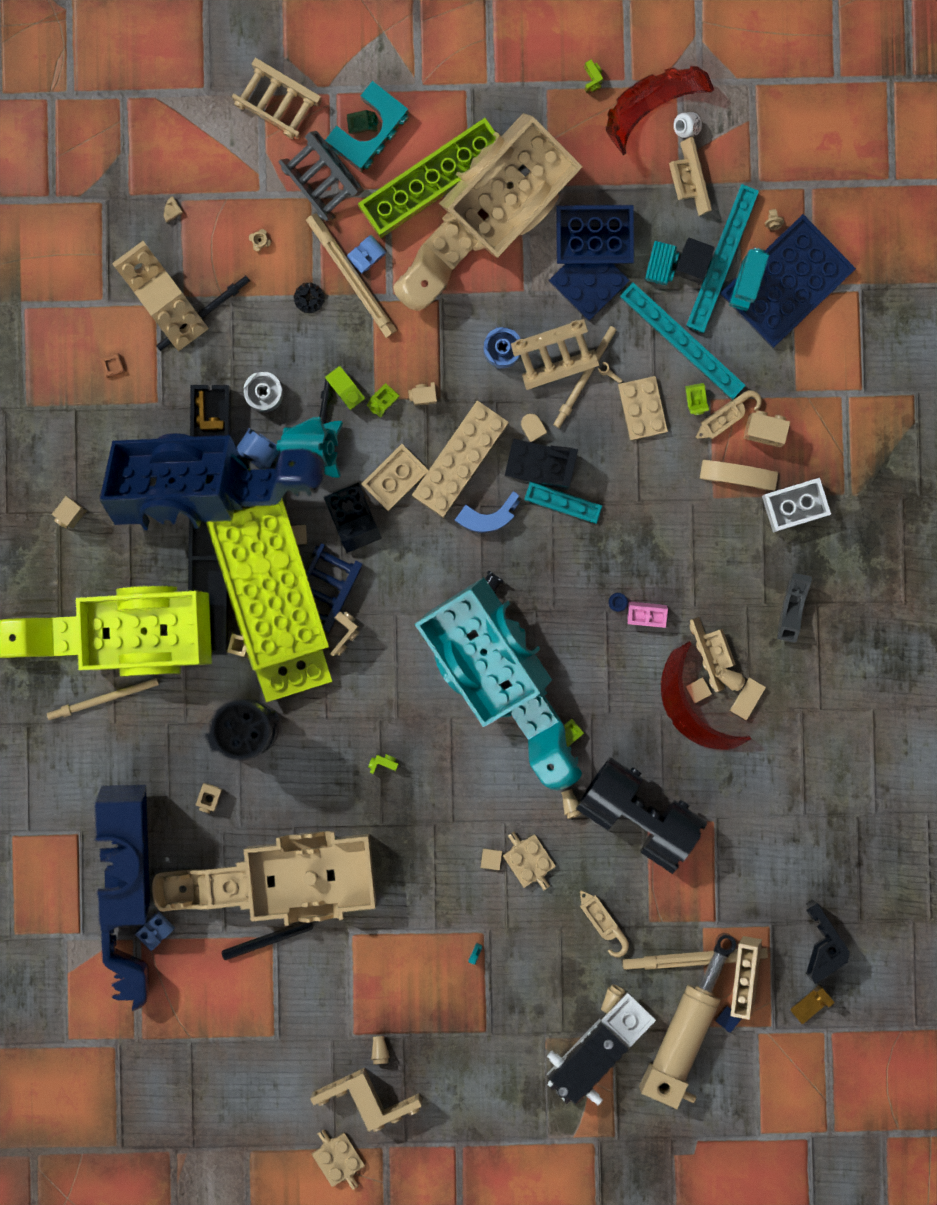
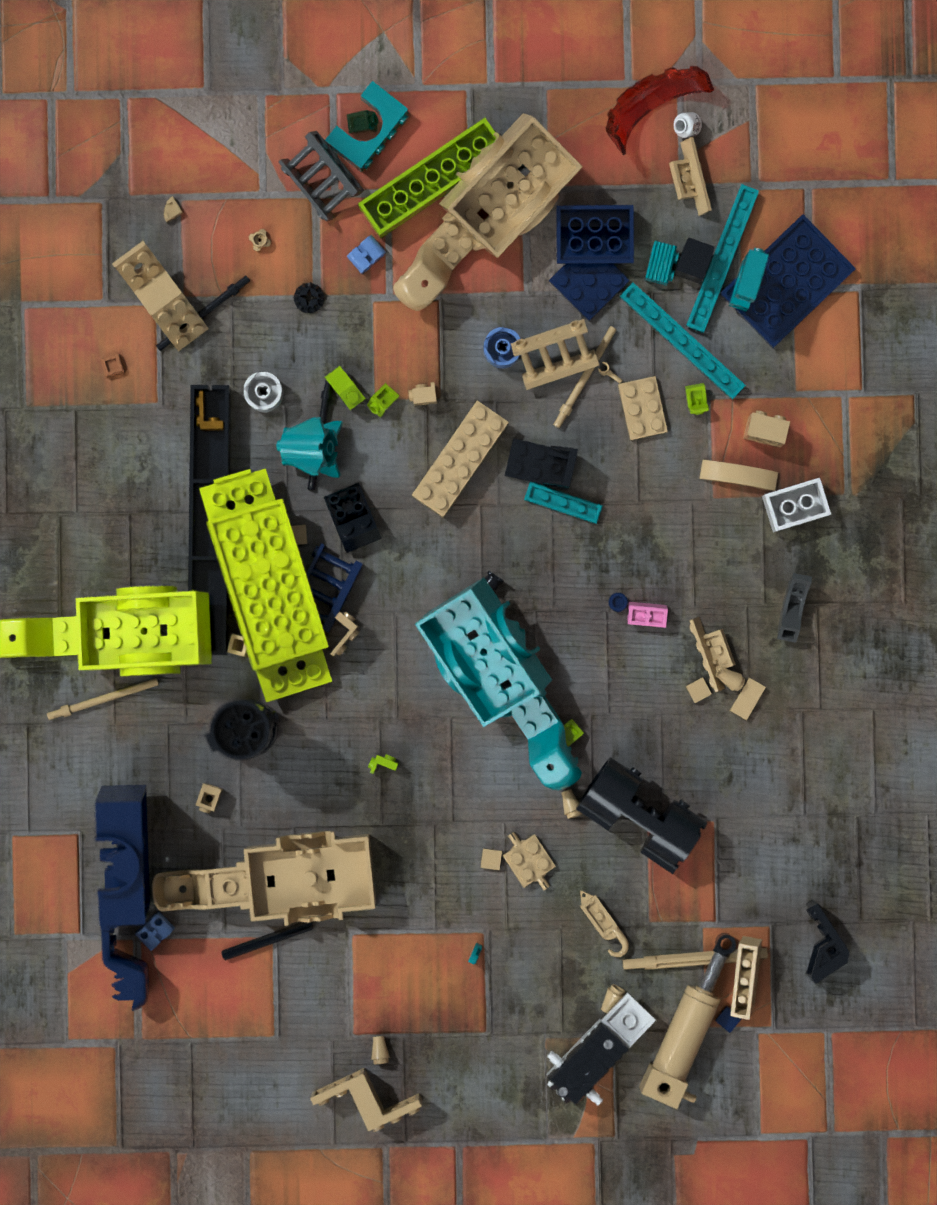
(68, 513): tan brick -> none
(182, 472): dark blue piece -> none
(258, 448): medium blue brick -> none
(277, 80): tan fence -> none
(338, 1159): tan plate -> none
(351, 275): tan piece -> none
(395, 477): tan plate -> none
(488, 523): medium blue arch -> none
(532, 427): tan piece -> none
(594, 72): lime bracket -> none
(681, 713): clear red windscreen -> none
(727, 415): tan plate -> none
(774, 222): tan plate -> none
(811, 1004): pearl gold bracket -> none

